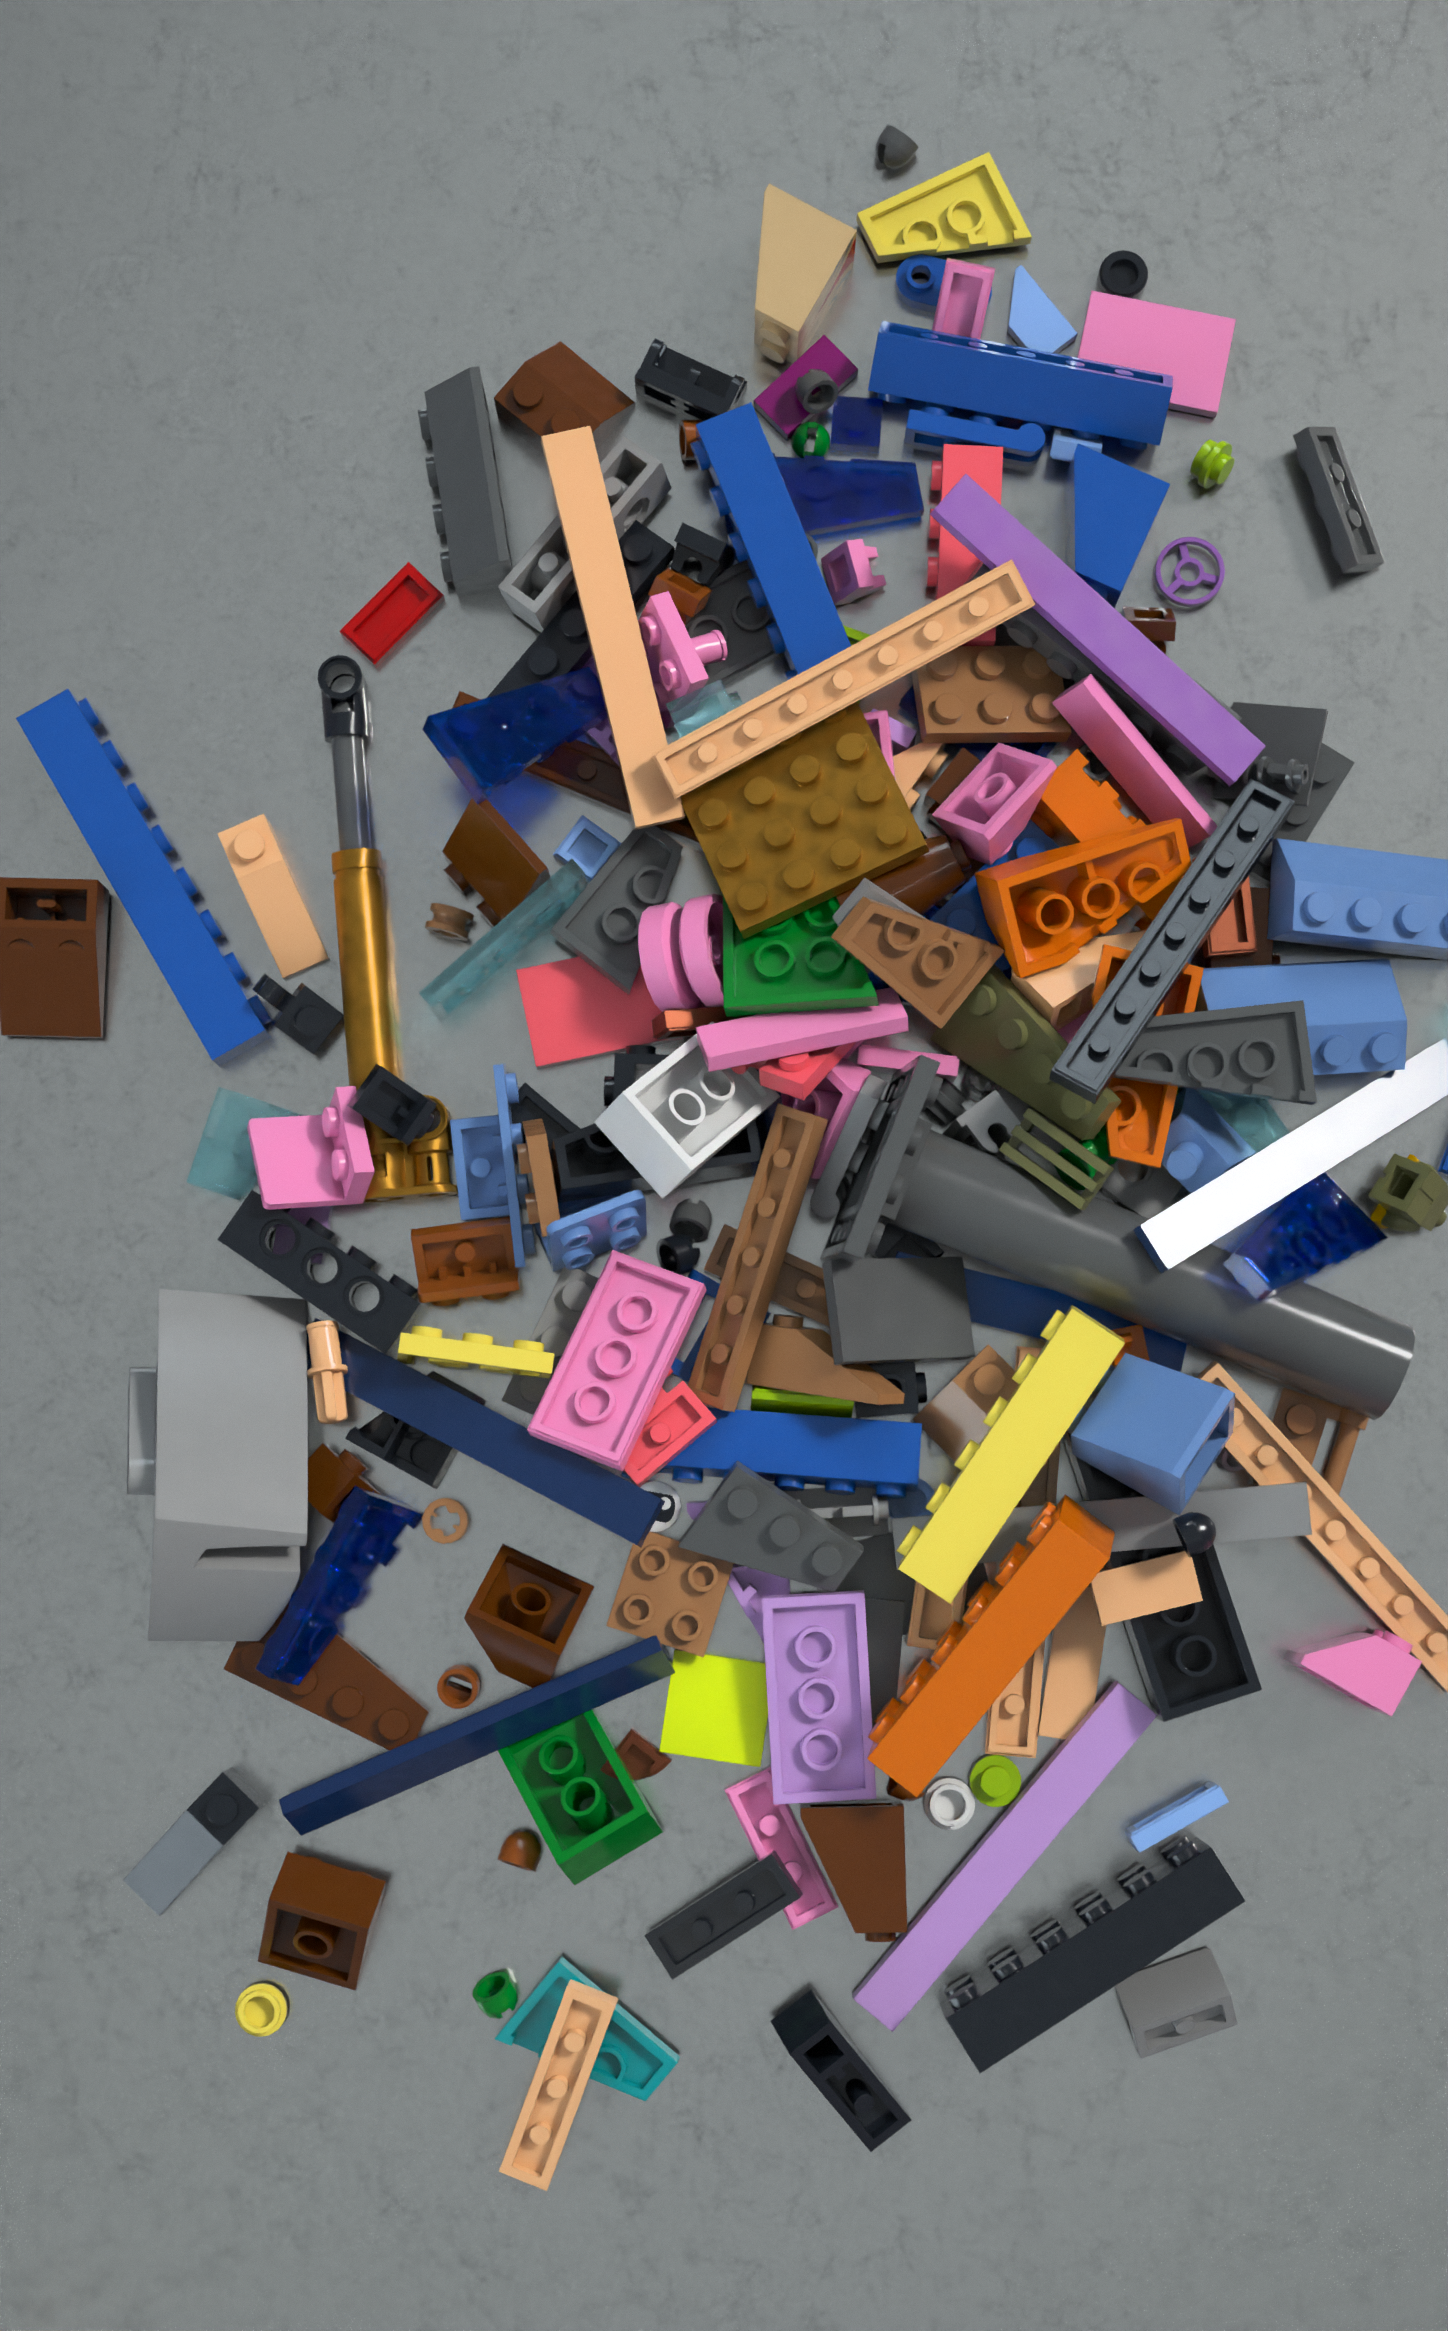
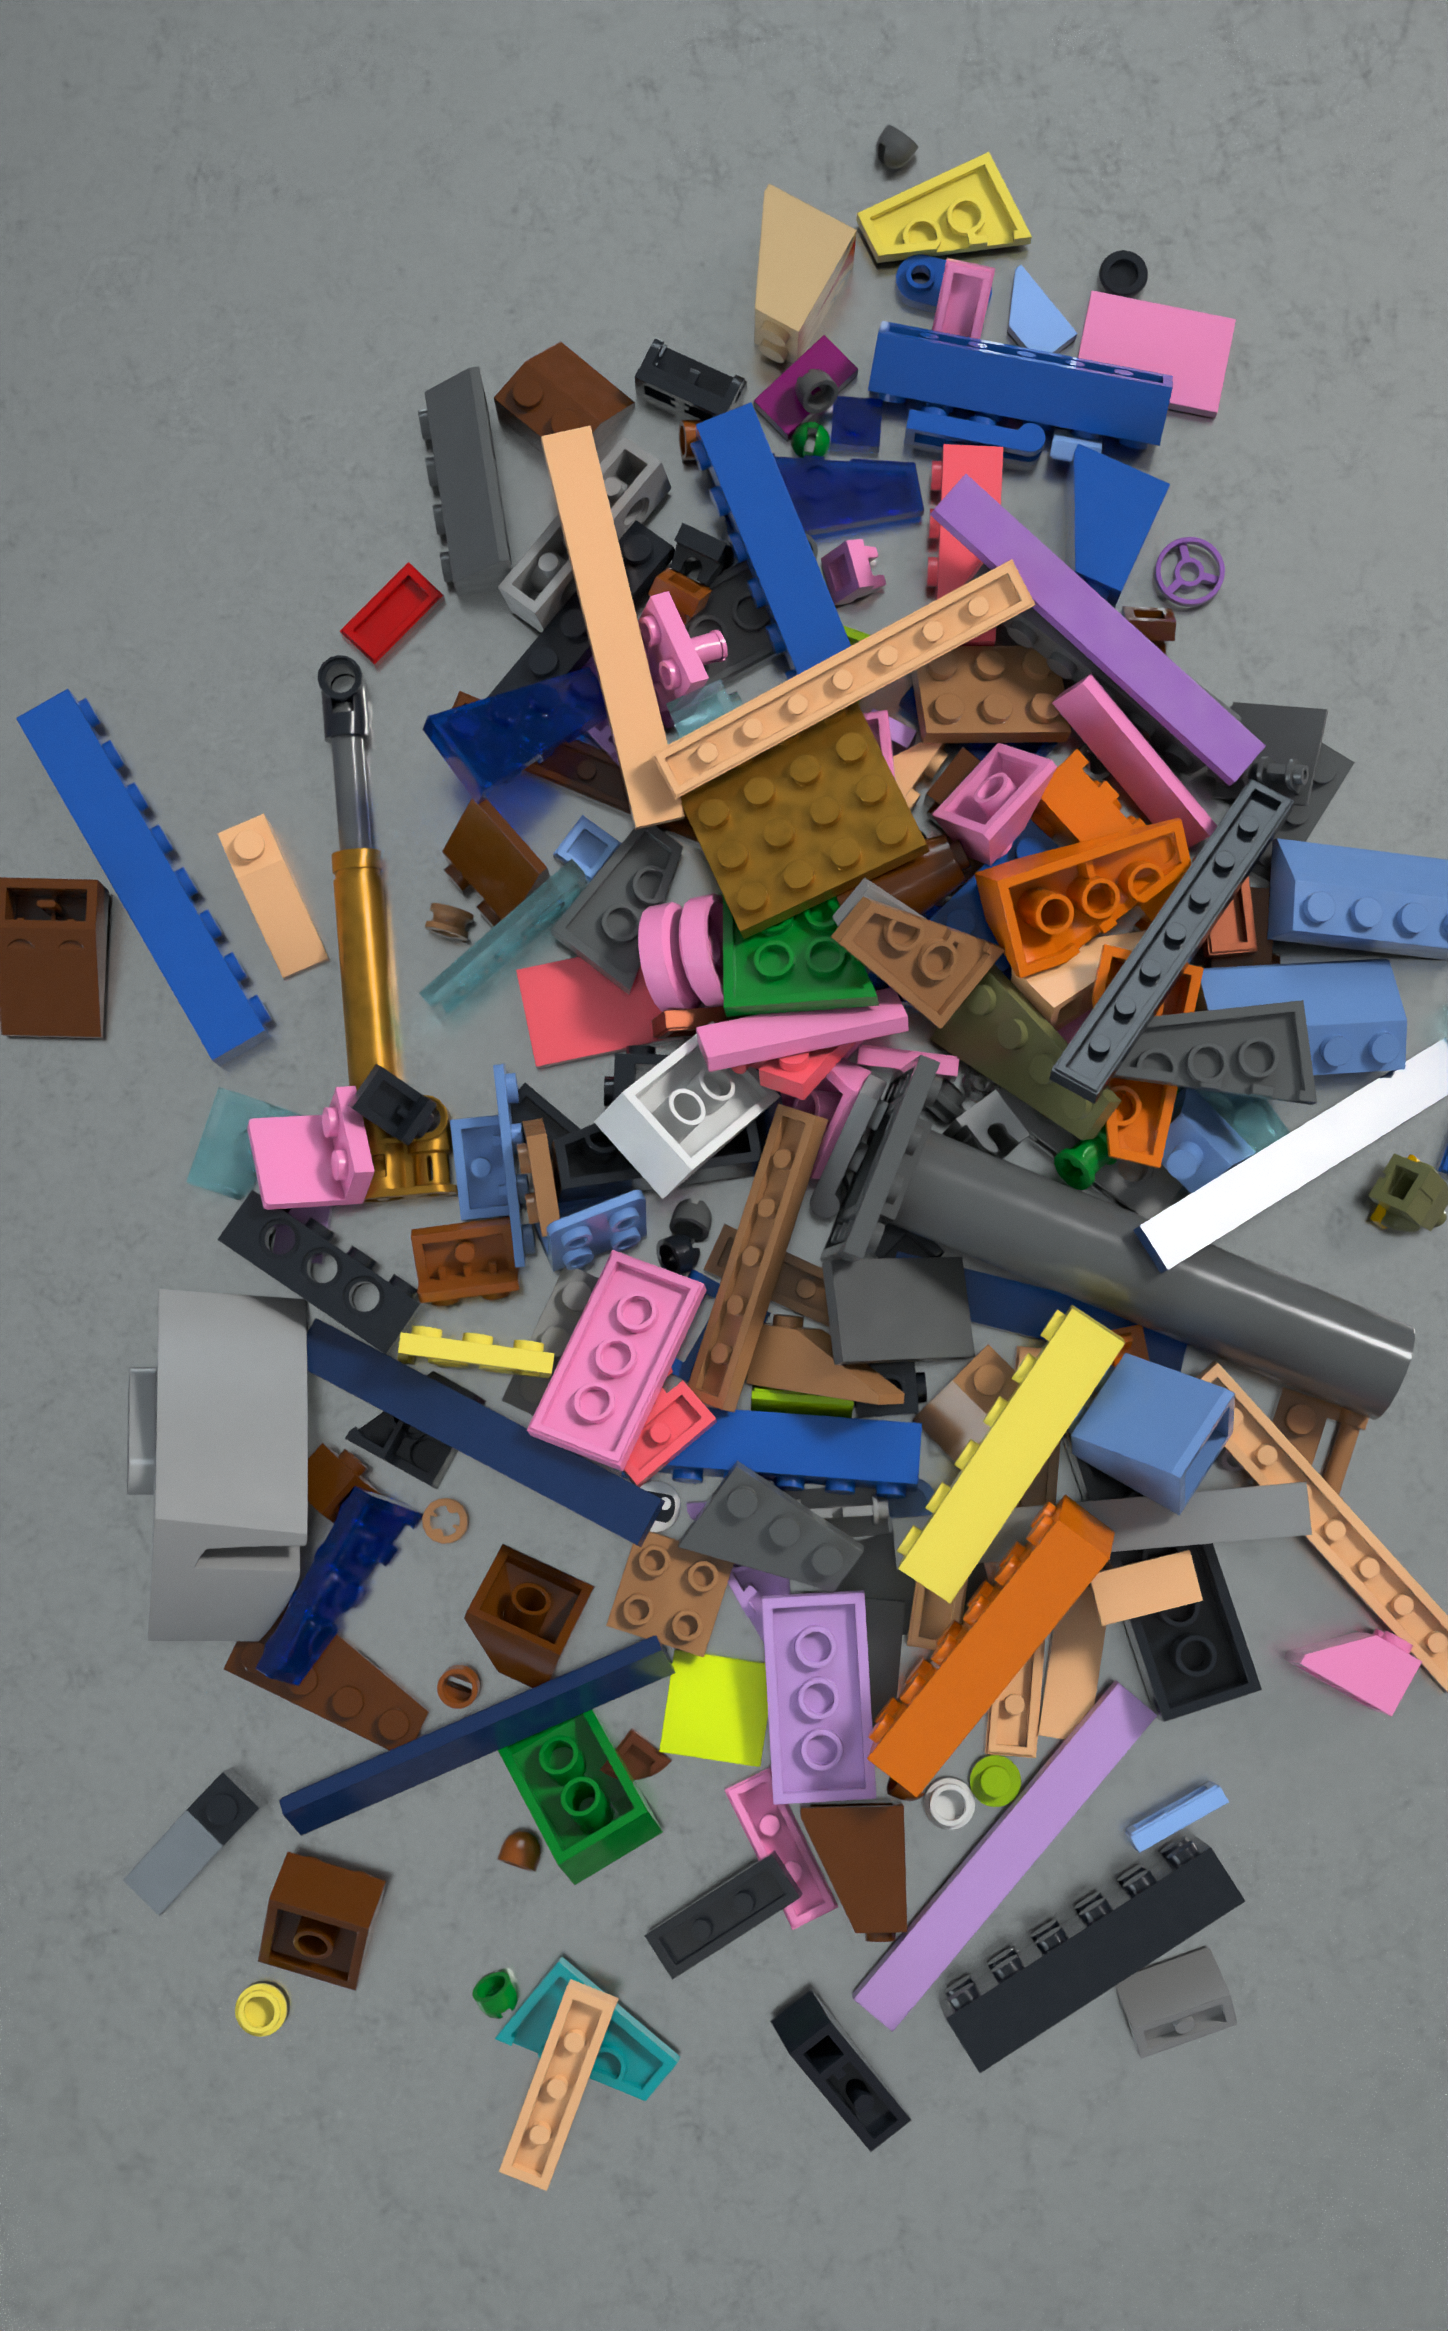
(301, 1015): black plate -> none
(327, 1372): light nougat axle -> none
(1021, 1134): olive tile -> none
(1195, 1532): black hinge -> none
(1212, 463): lime plate -> none
(1303, 1238): clear blue wing -> none
(1338, 499): dark grey plate -> none

